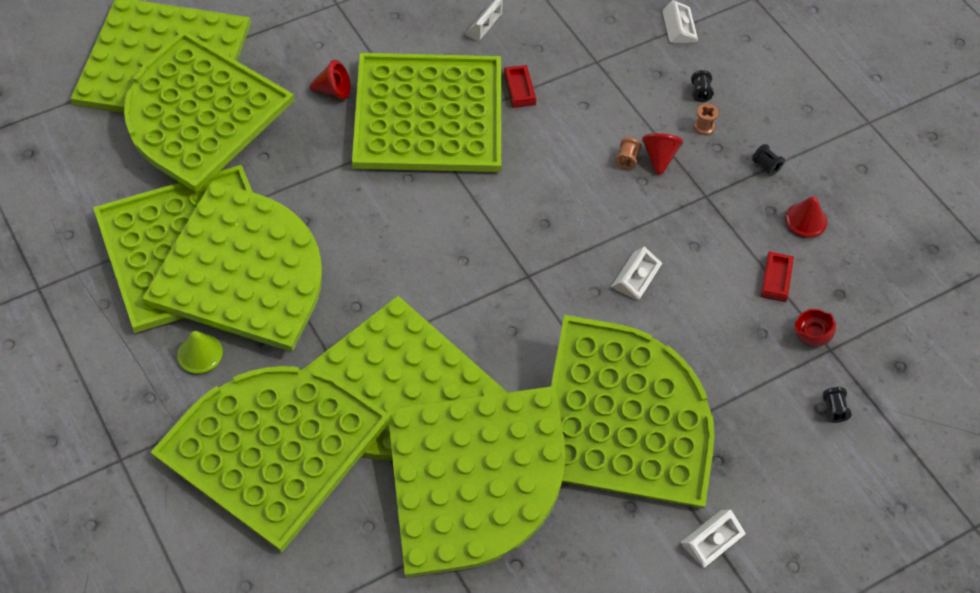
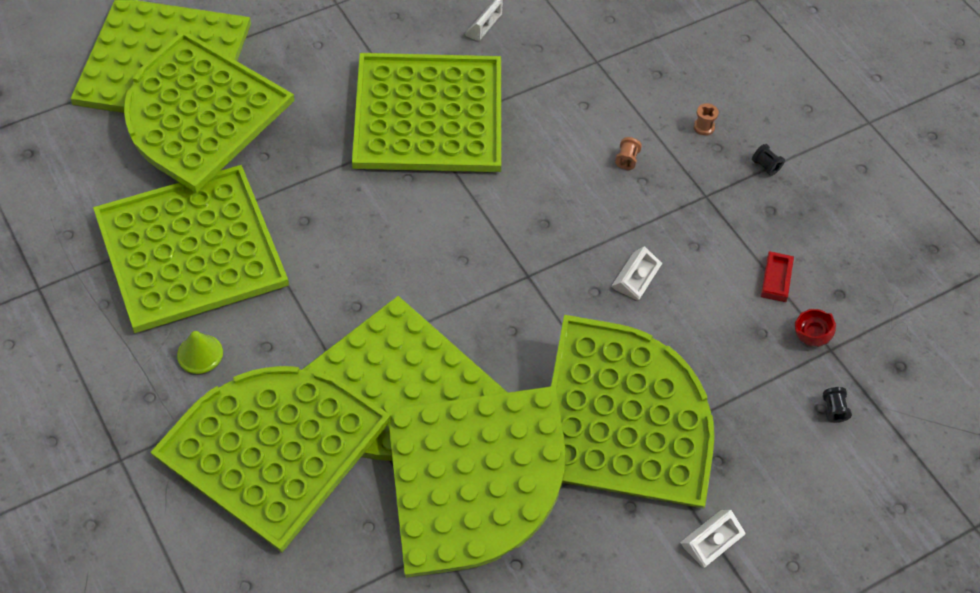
(242, 268): lime plate -> none
(333, 81): red hat -> none
(519, 86): red tile -> none
(661, 149): red hat -> none
(679, 23): white slope -> none
(702, 85): black bush -> none
(806, 218): red hat -> none

